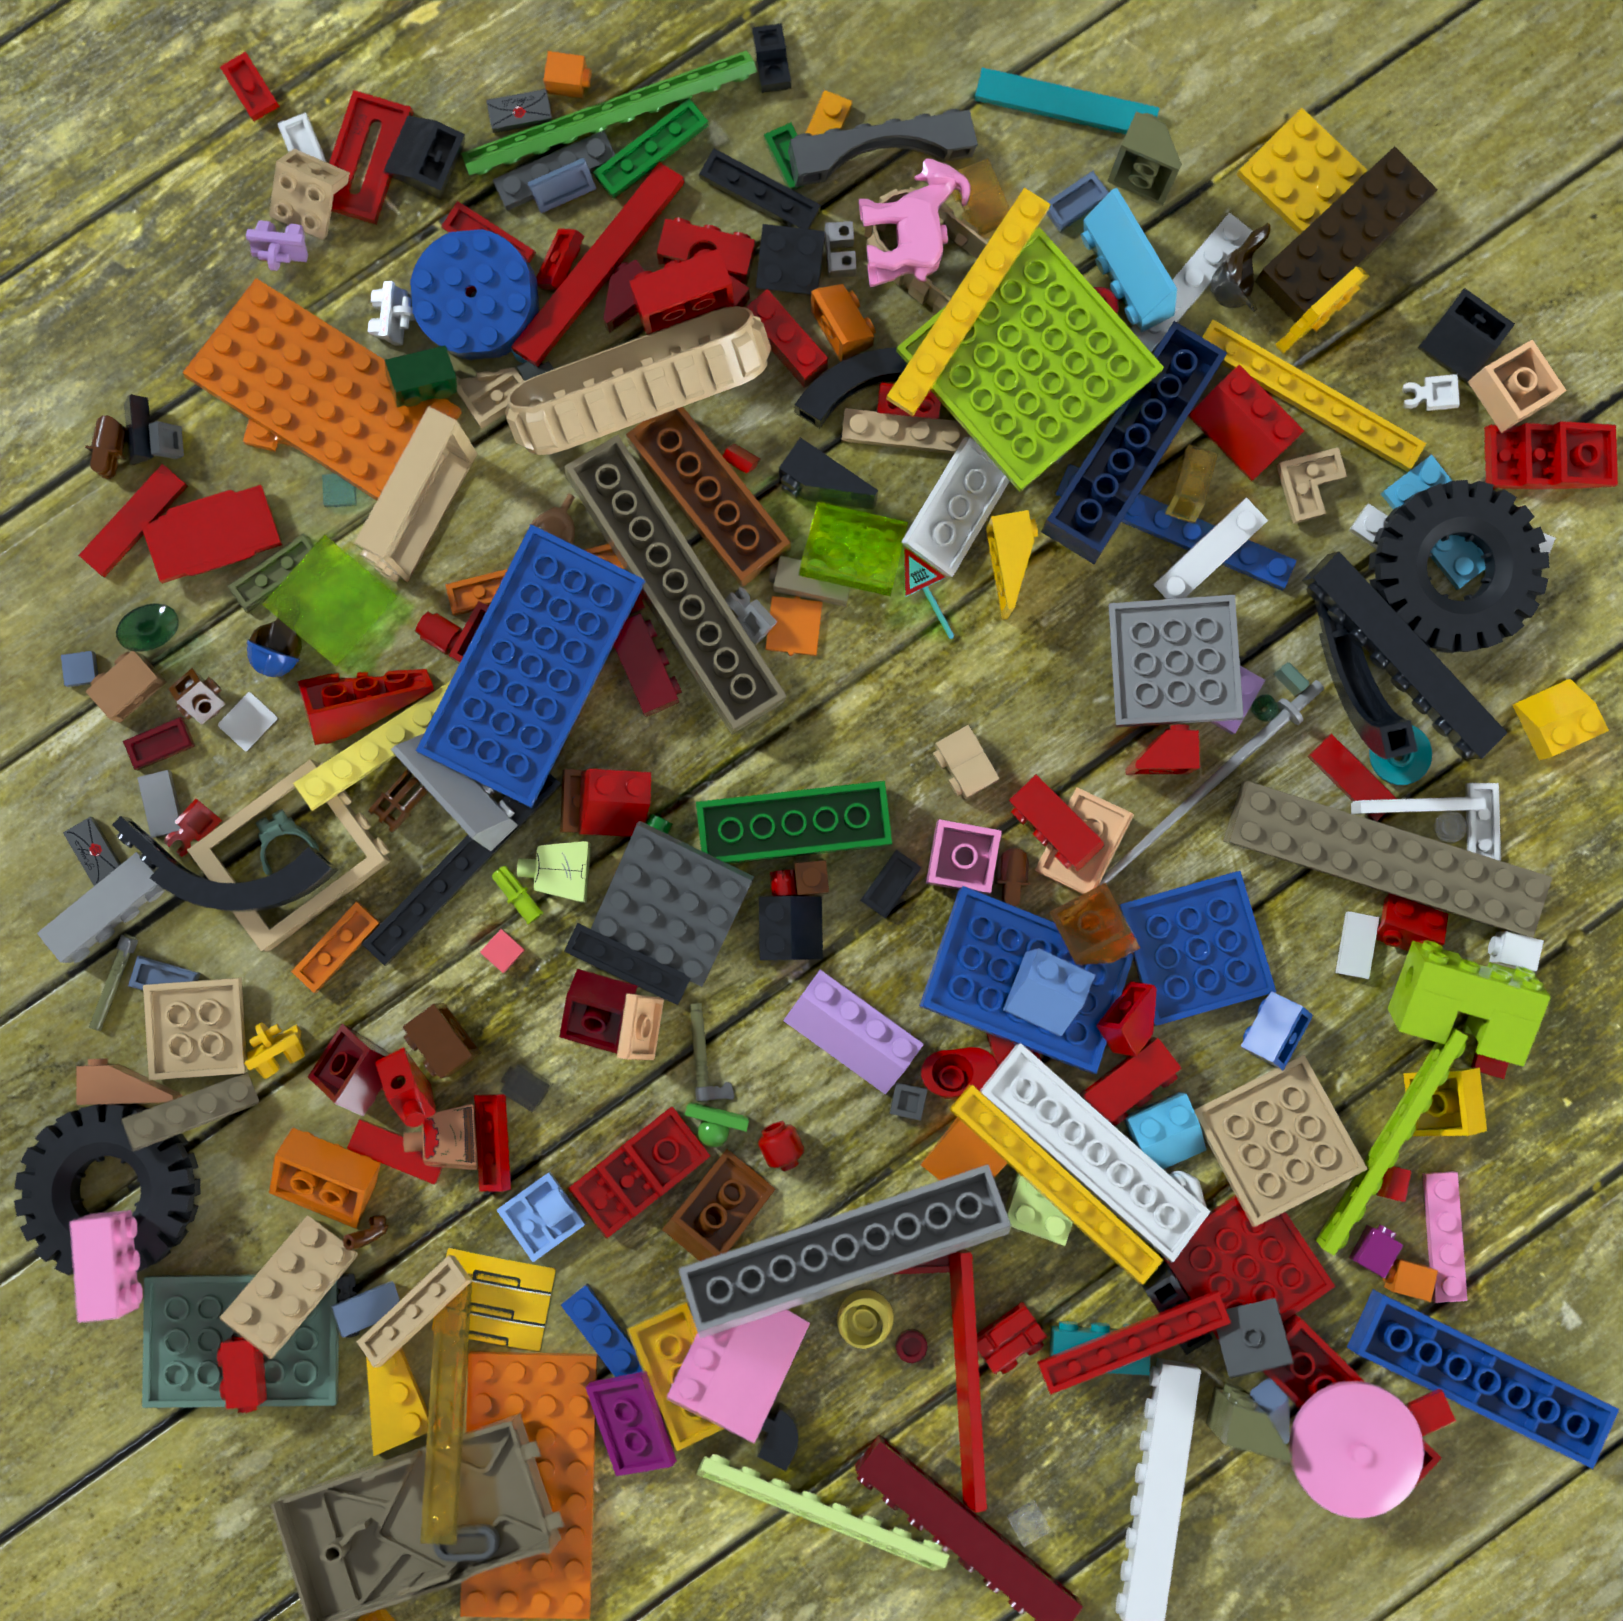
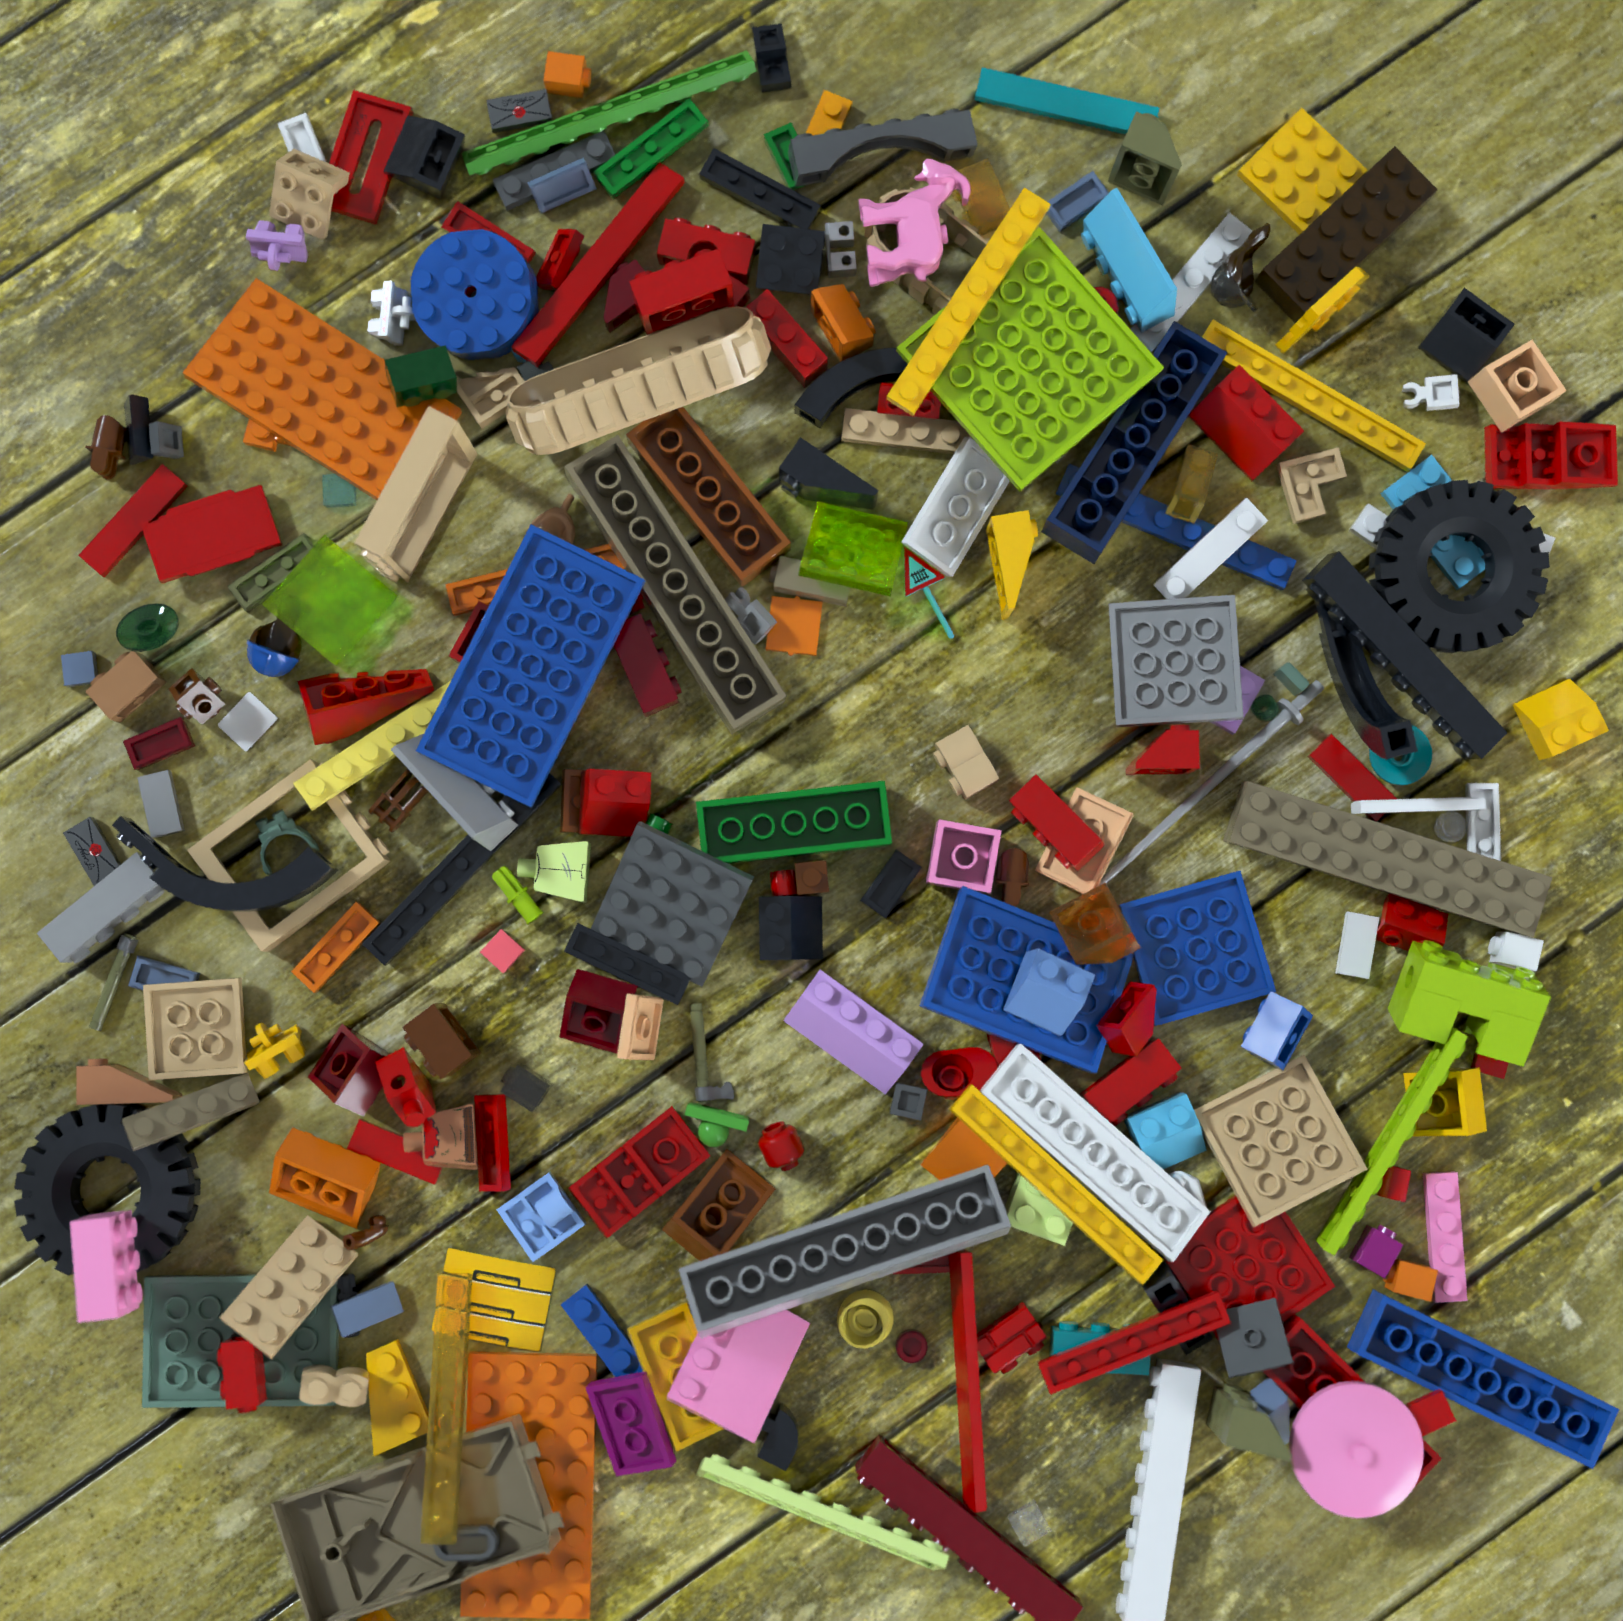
(195, 823): red plate -> none
(249, 86): red plate -> none
(343, 1386): none -> tan brick
(414, 1311): tan plate -> none
(438, 632): red brick -> none
(741, 458): red tile -> none

